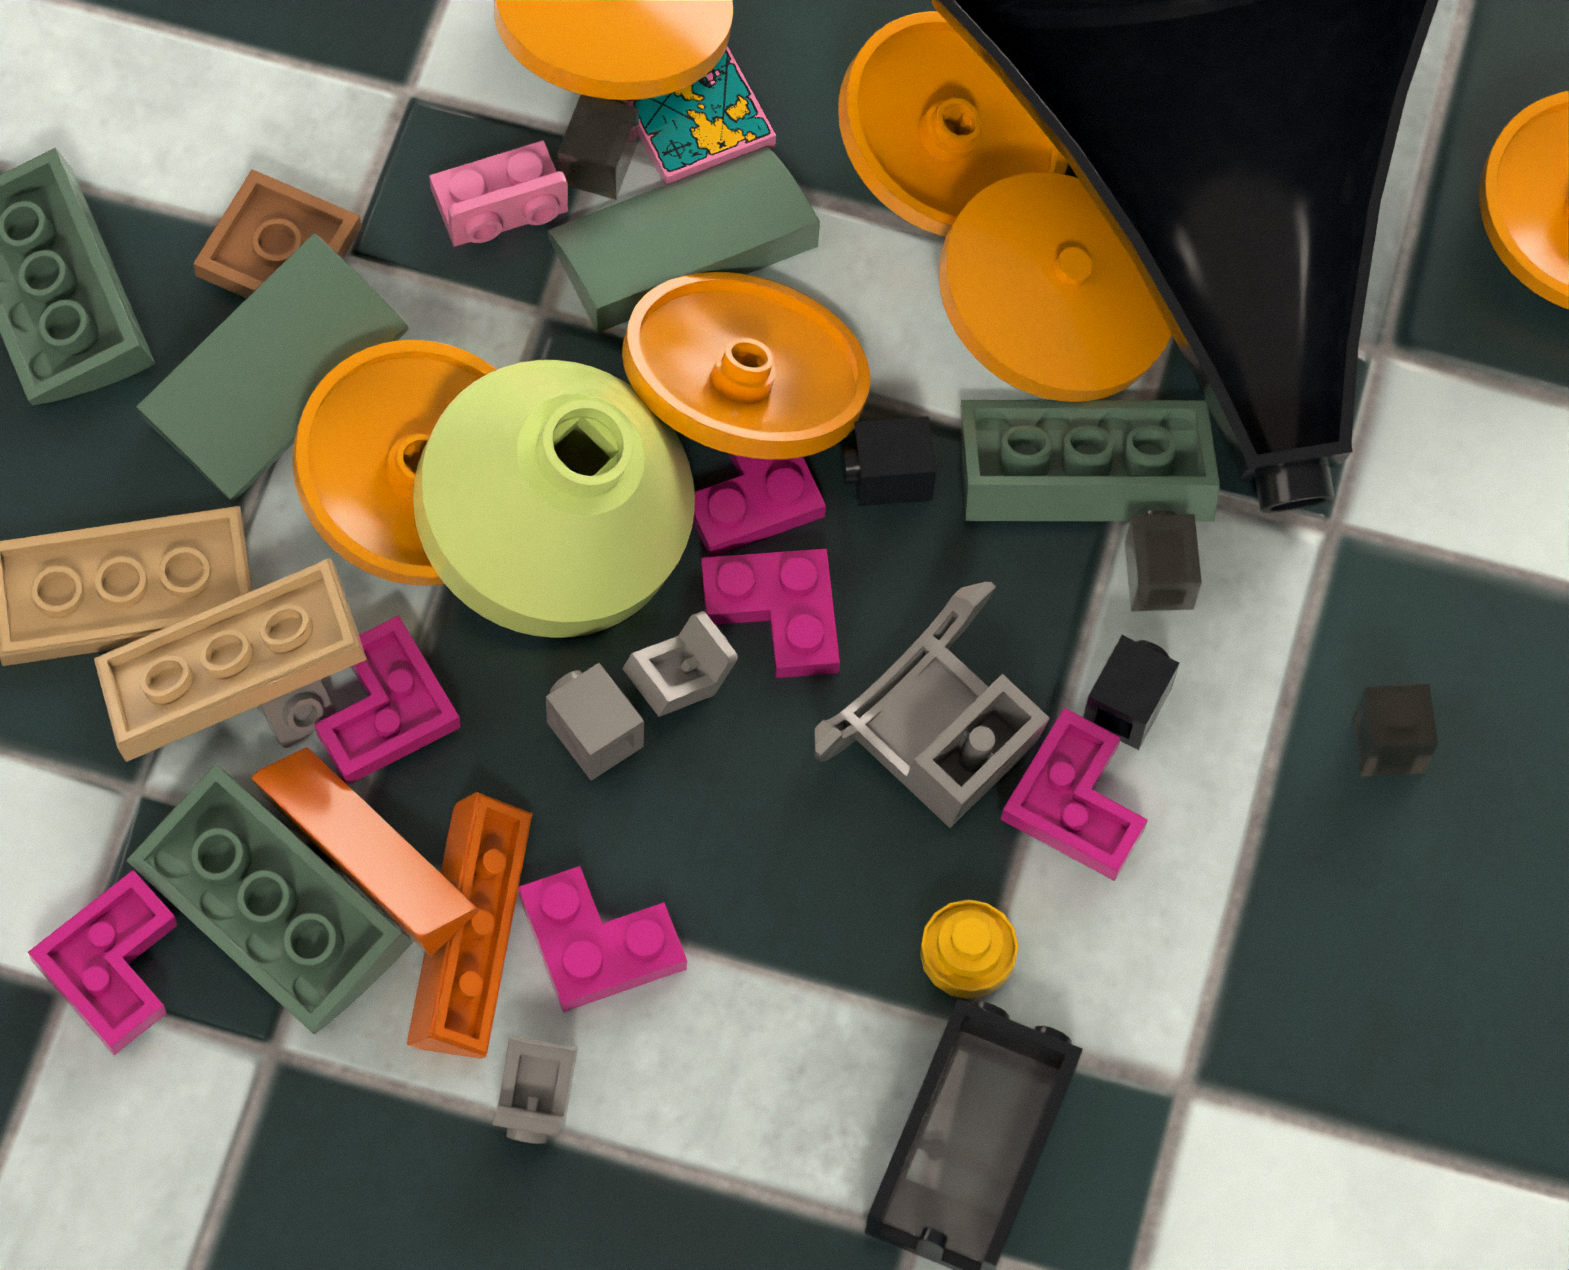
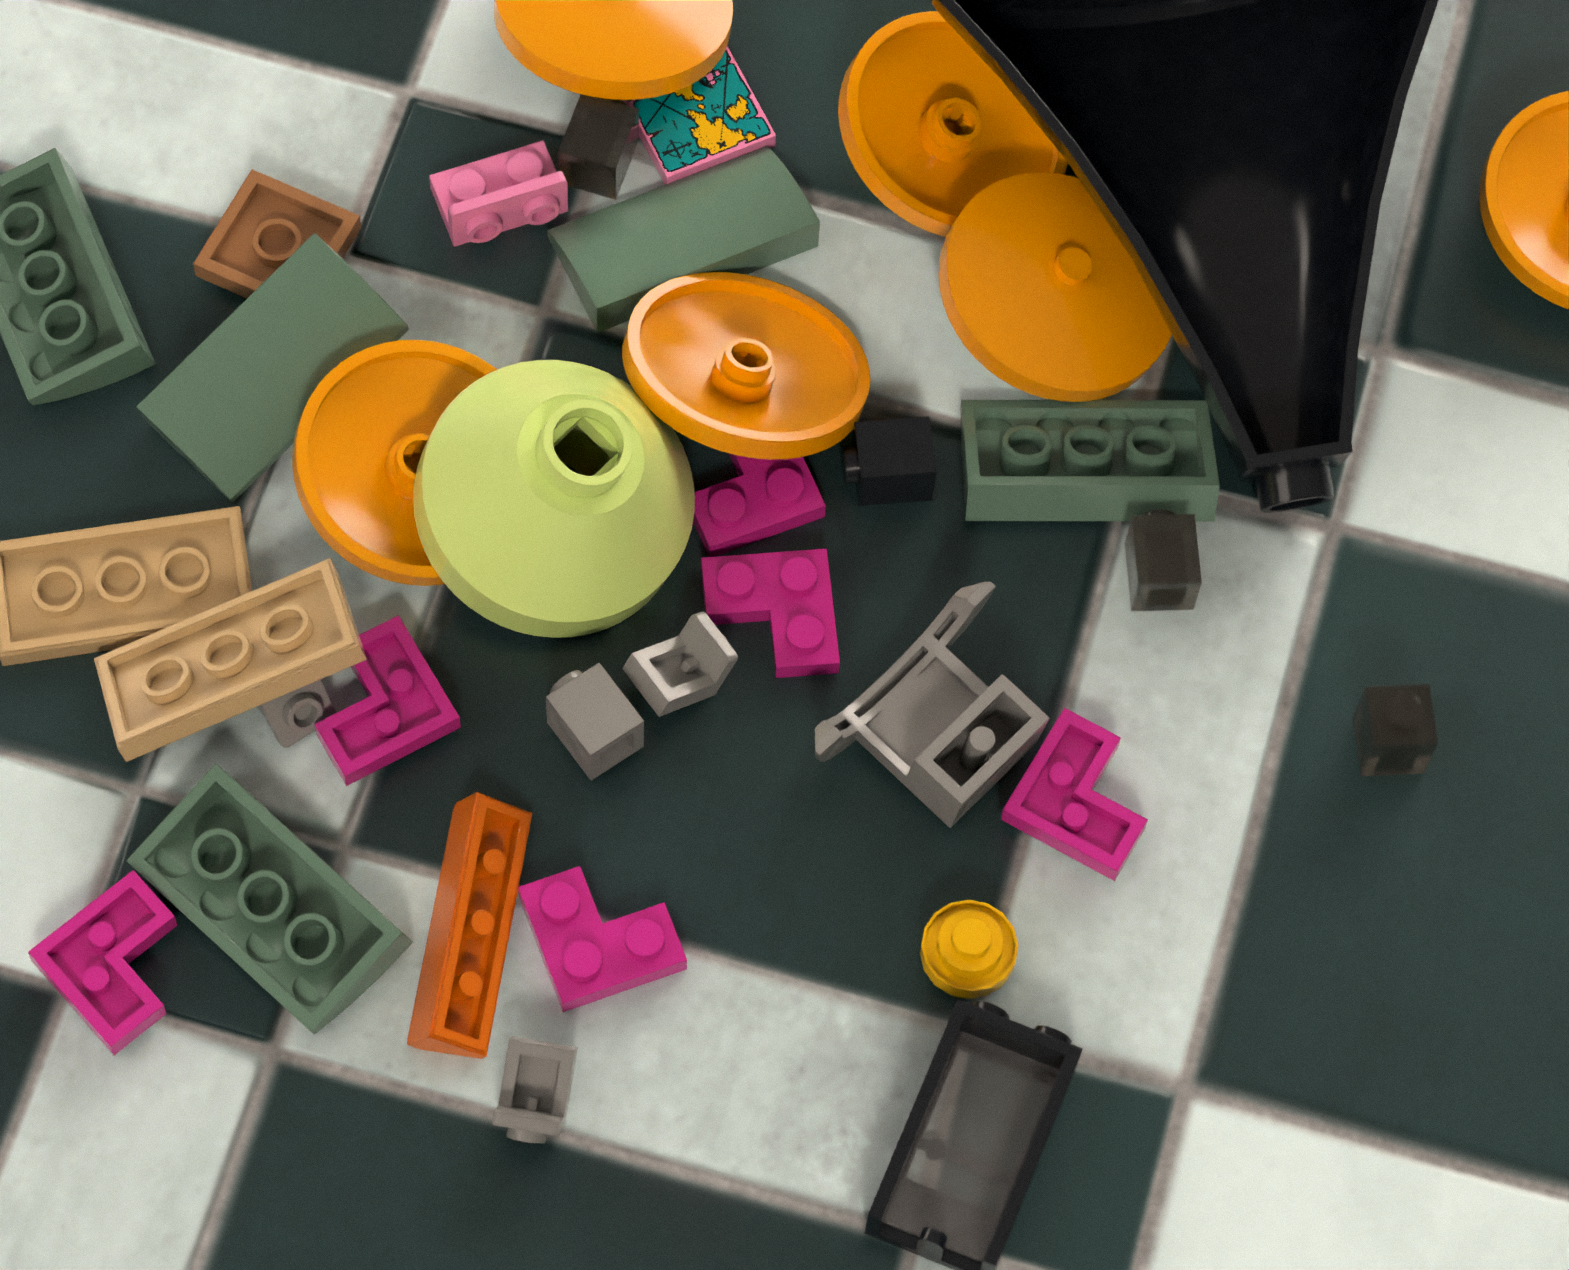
(365, 848): slope -> none
(1131, 690): black brick -> none

